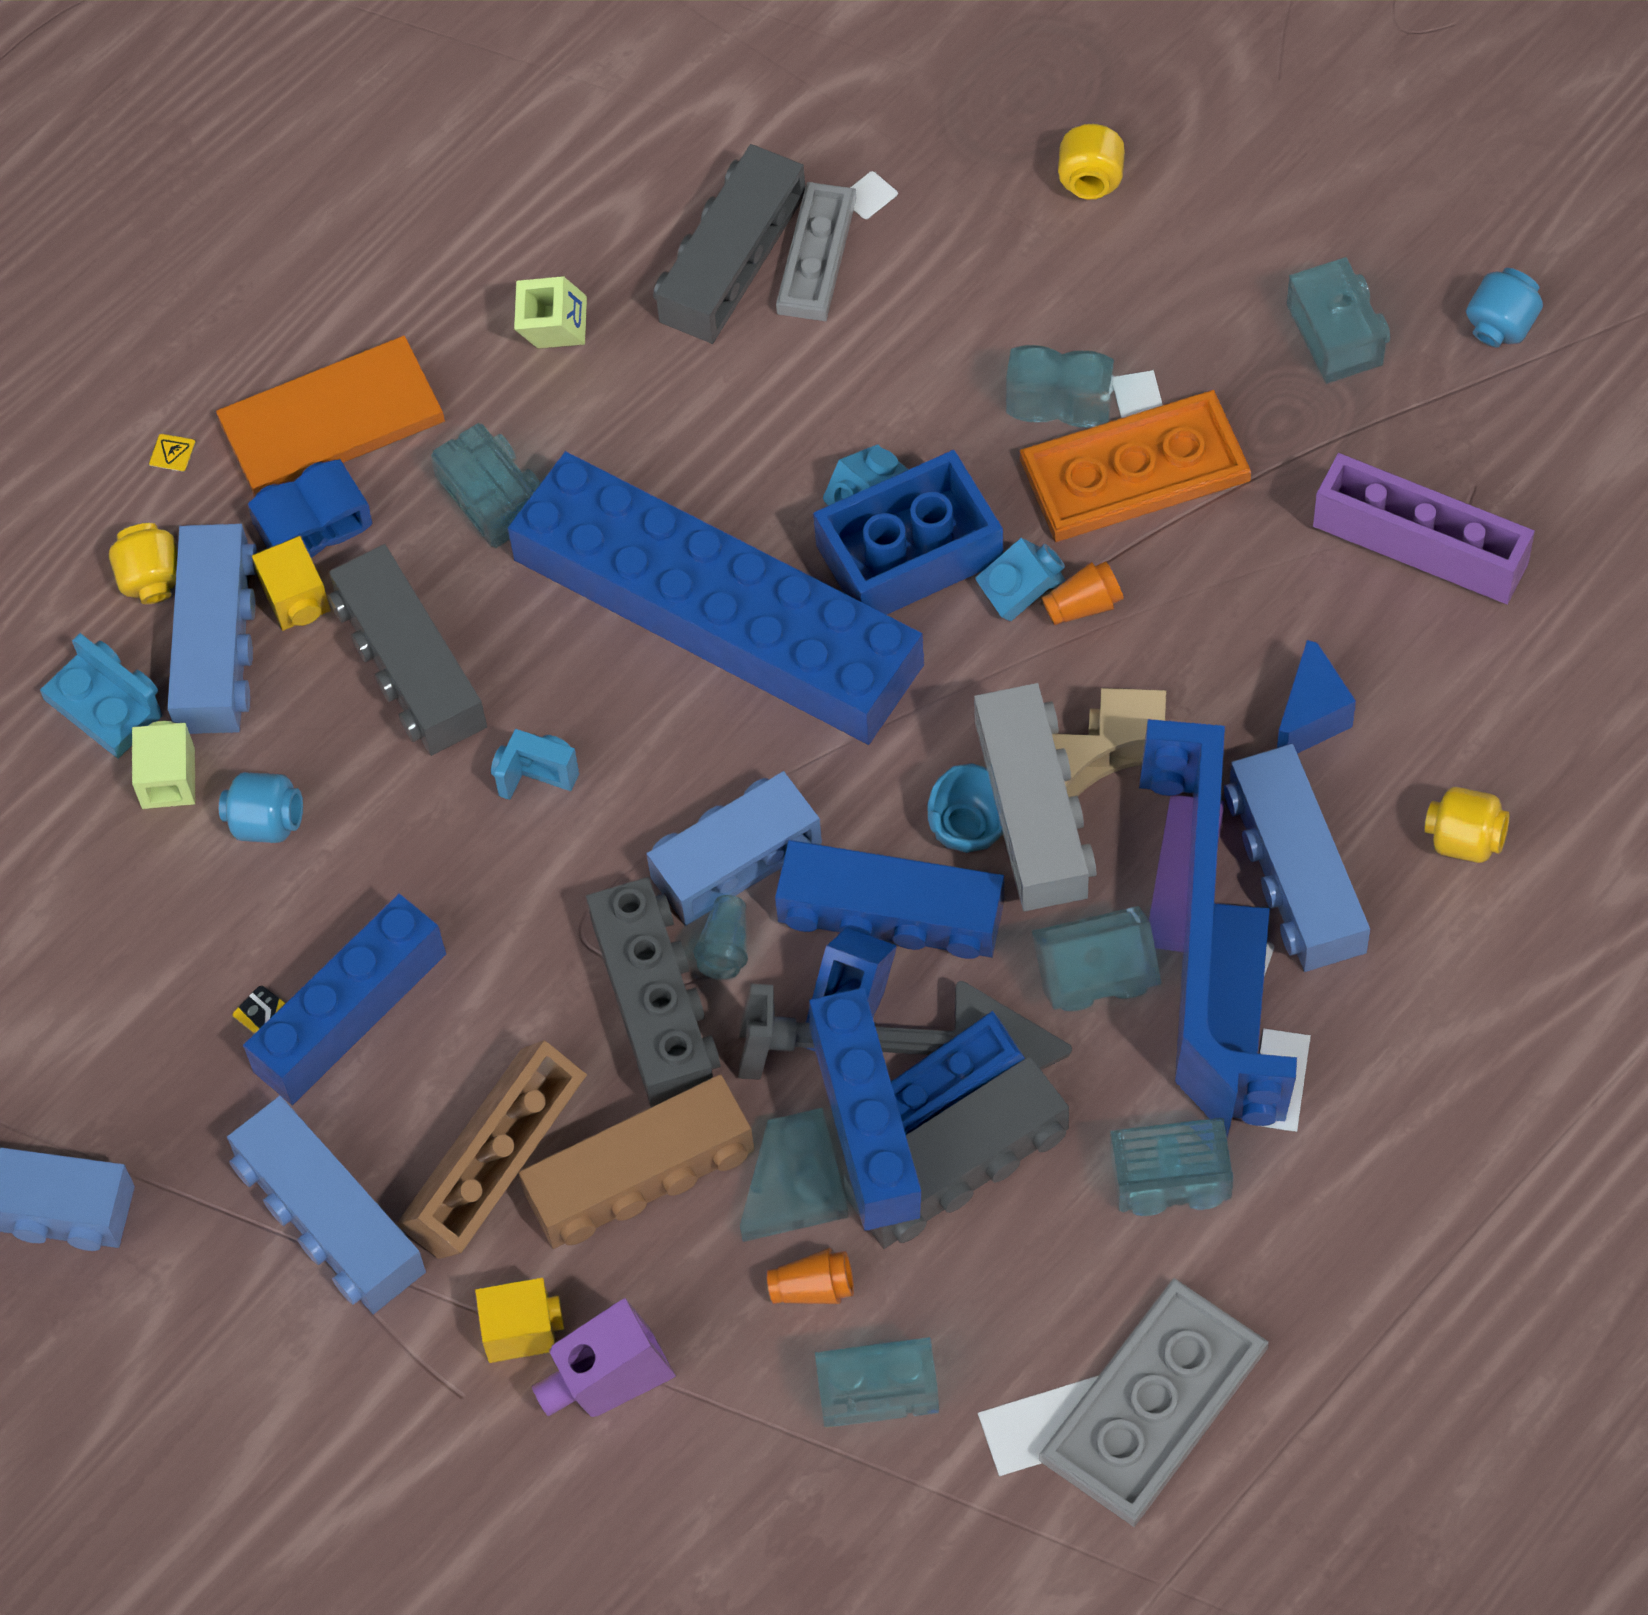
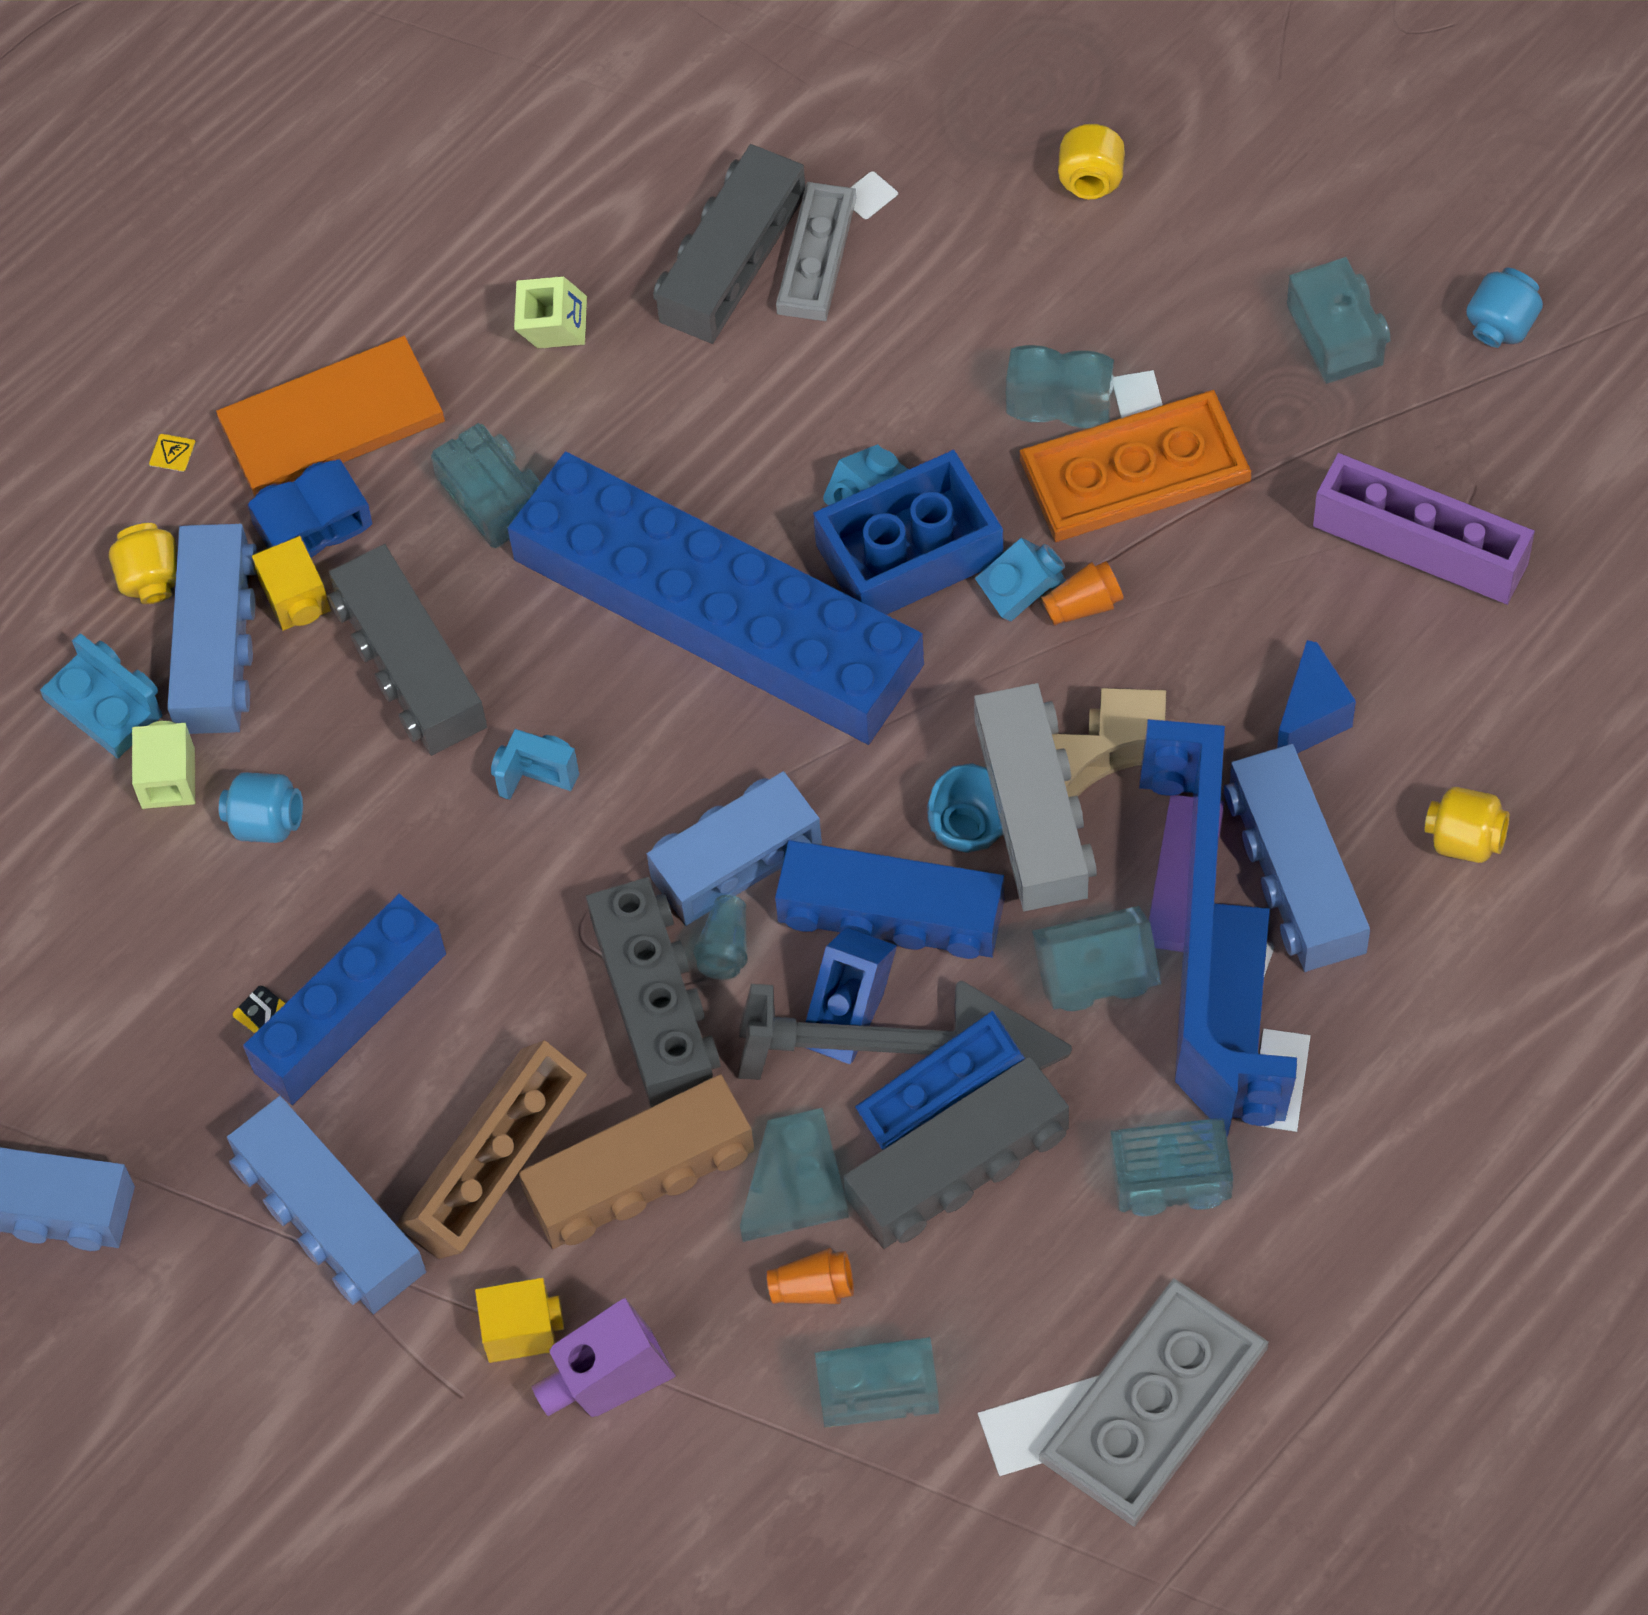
(864, 1109): blue brick -> none

